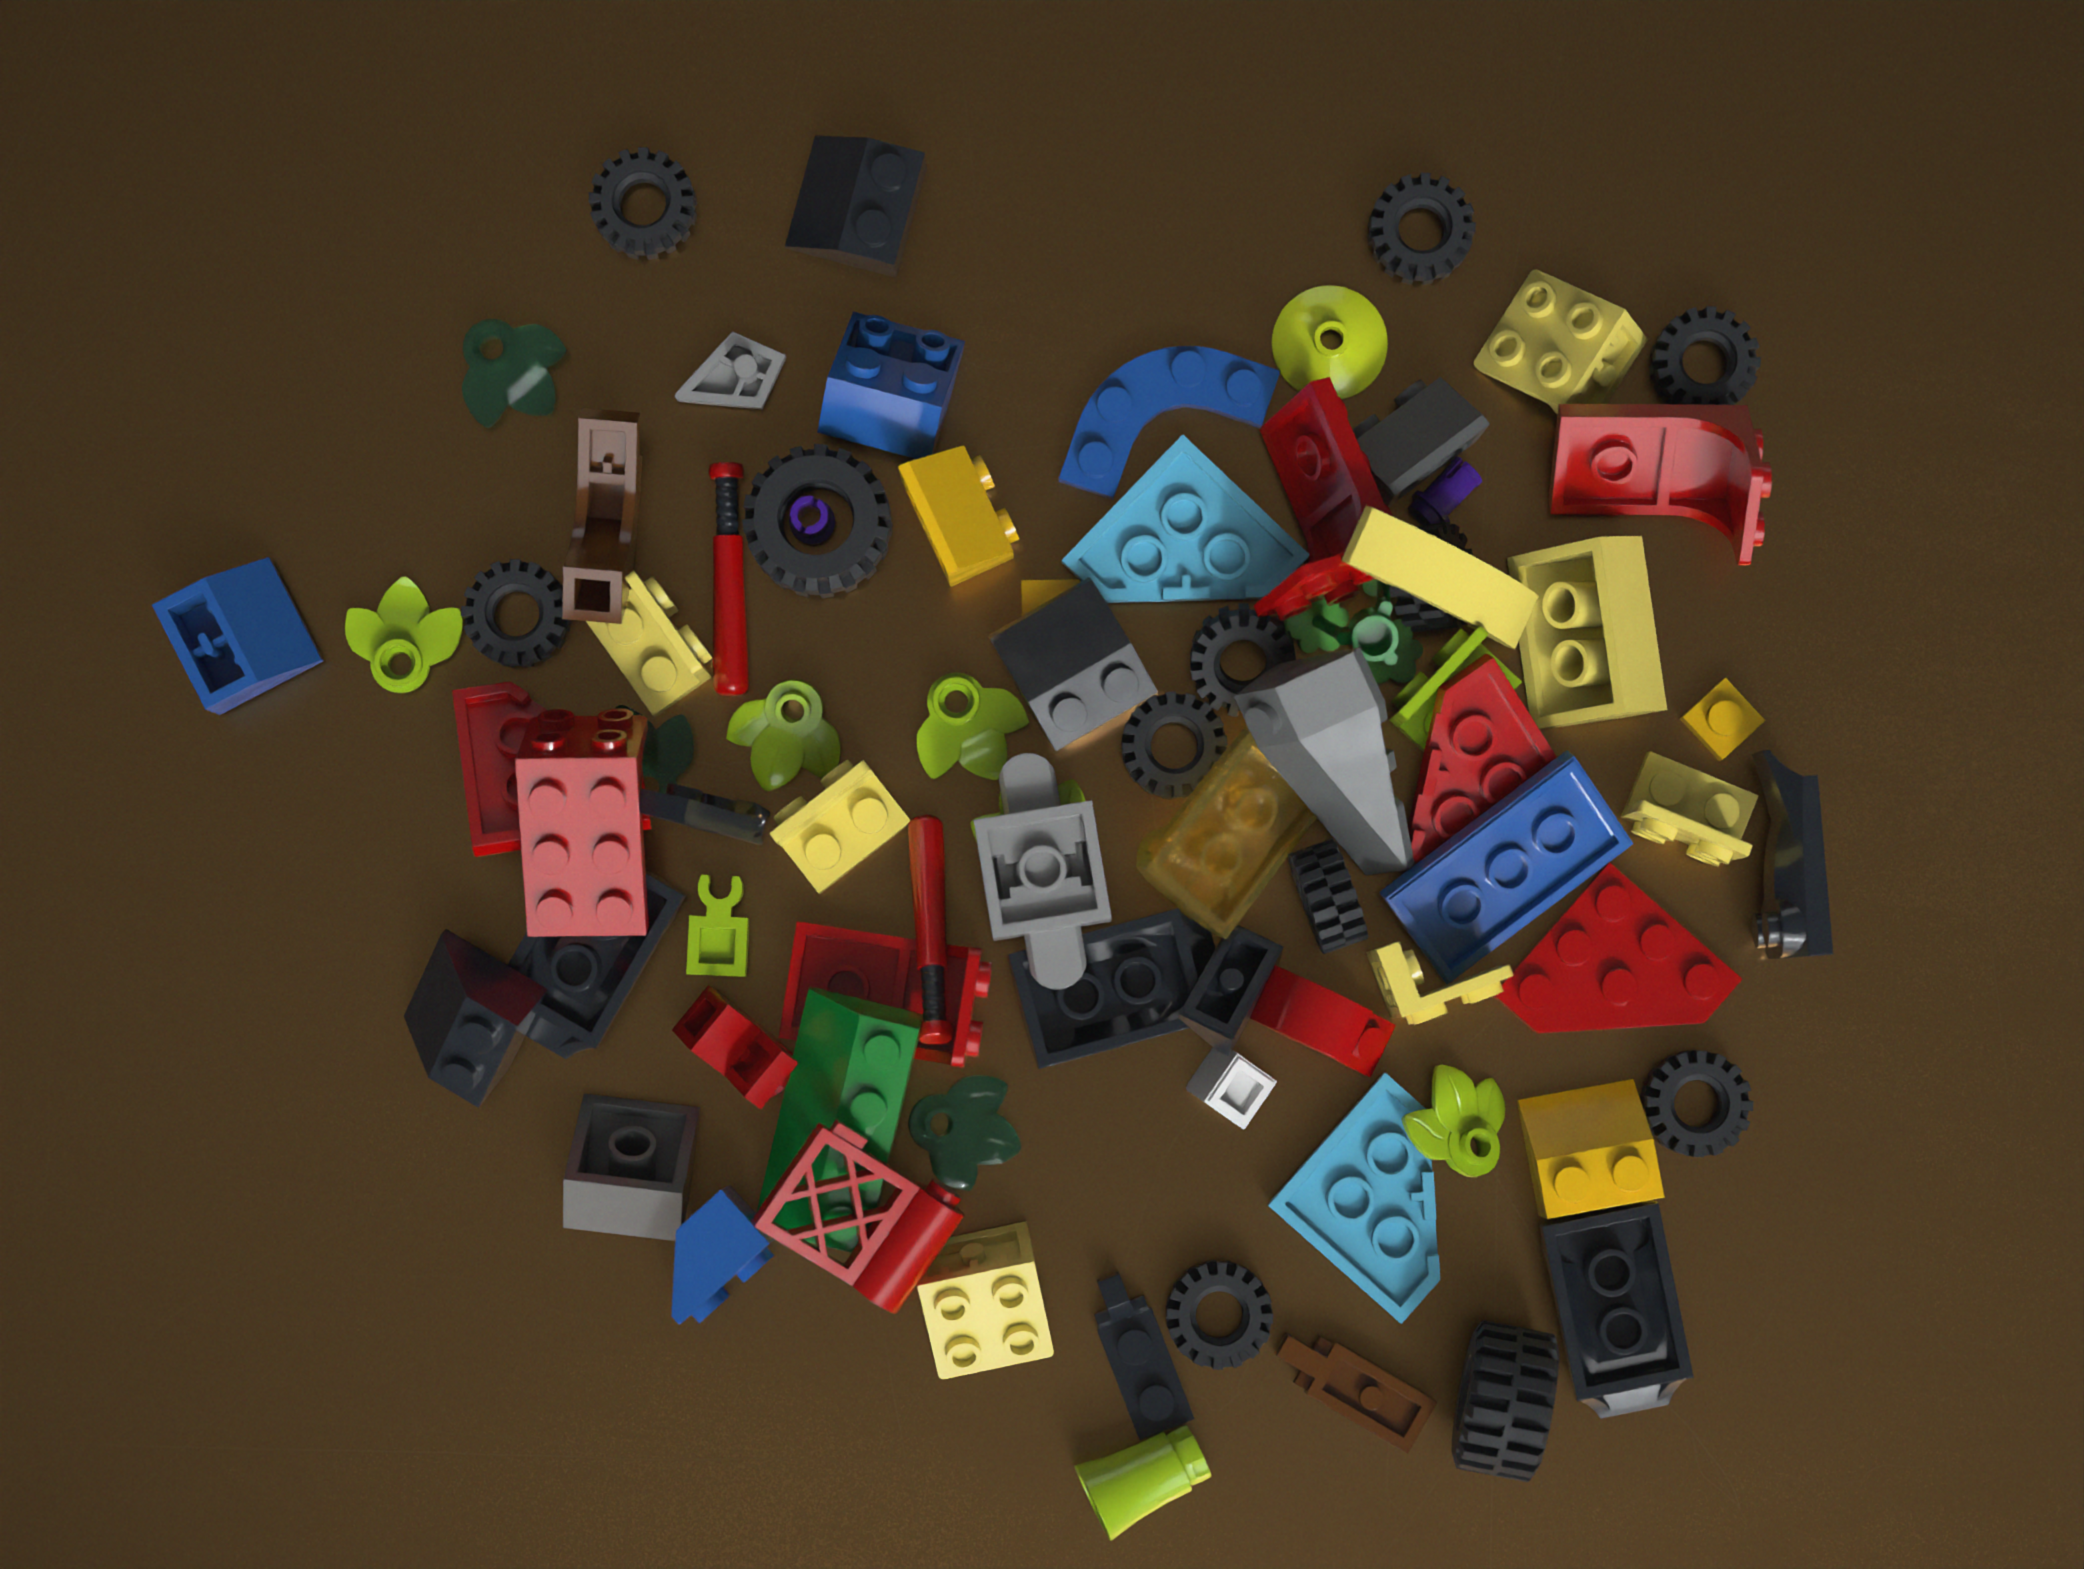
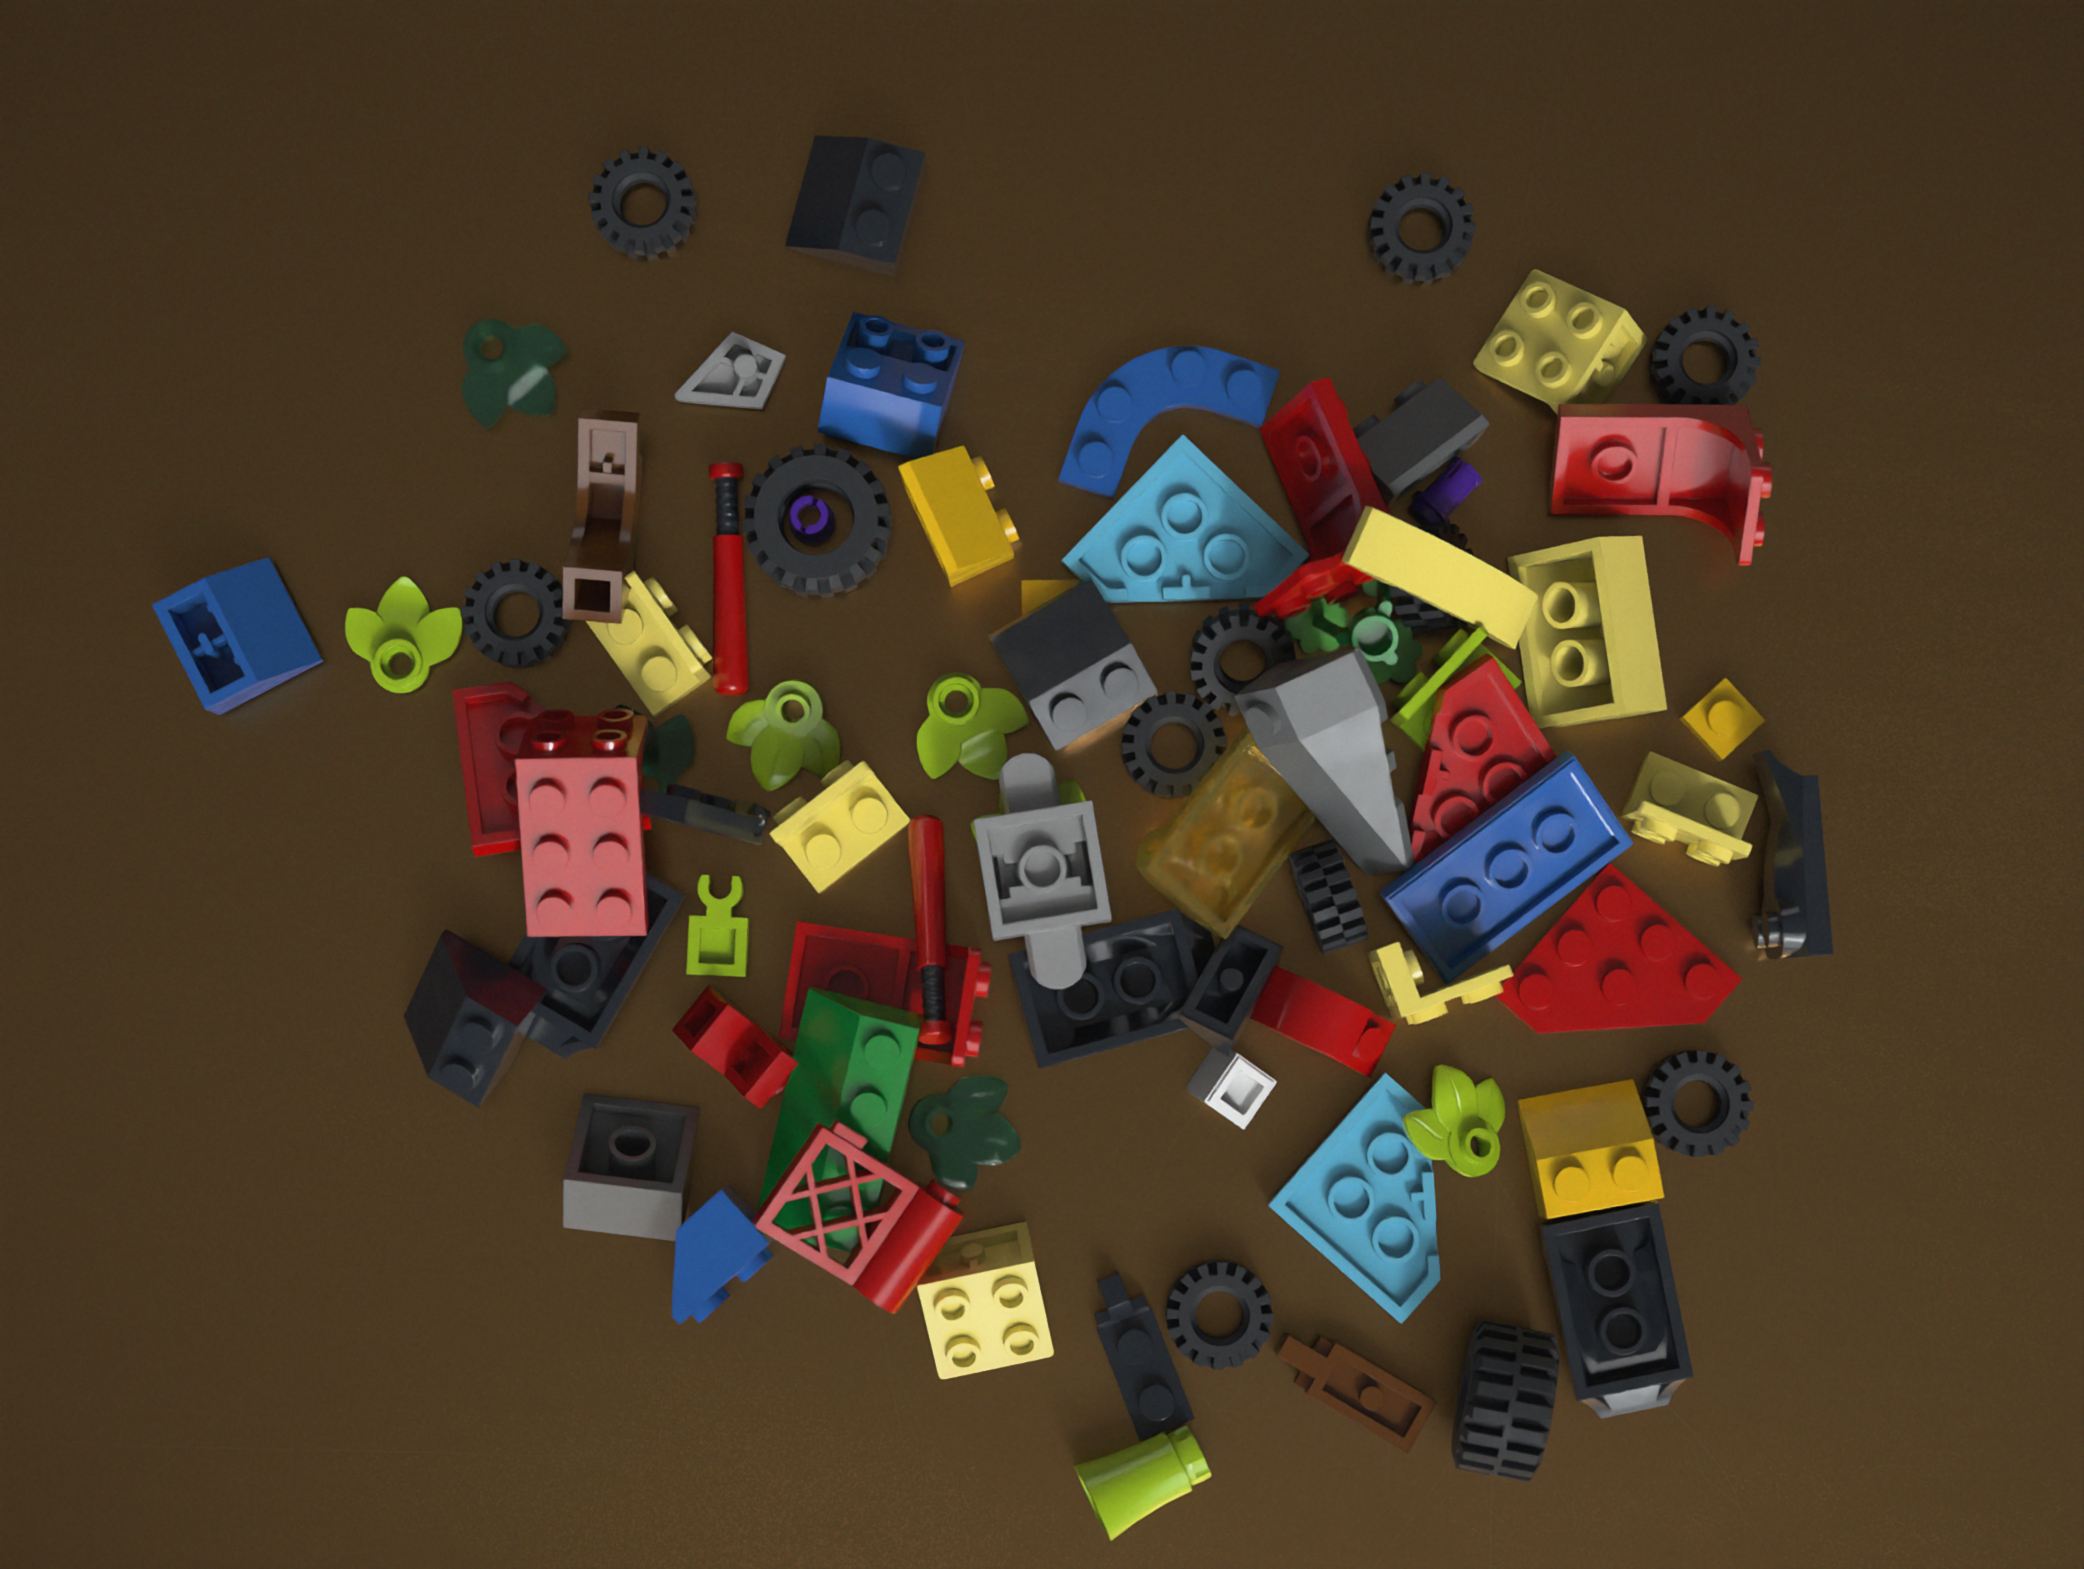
(1304, 358): neon yellow dish -> none

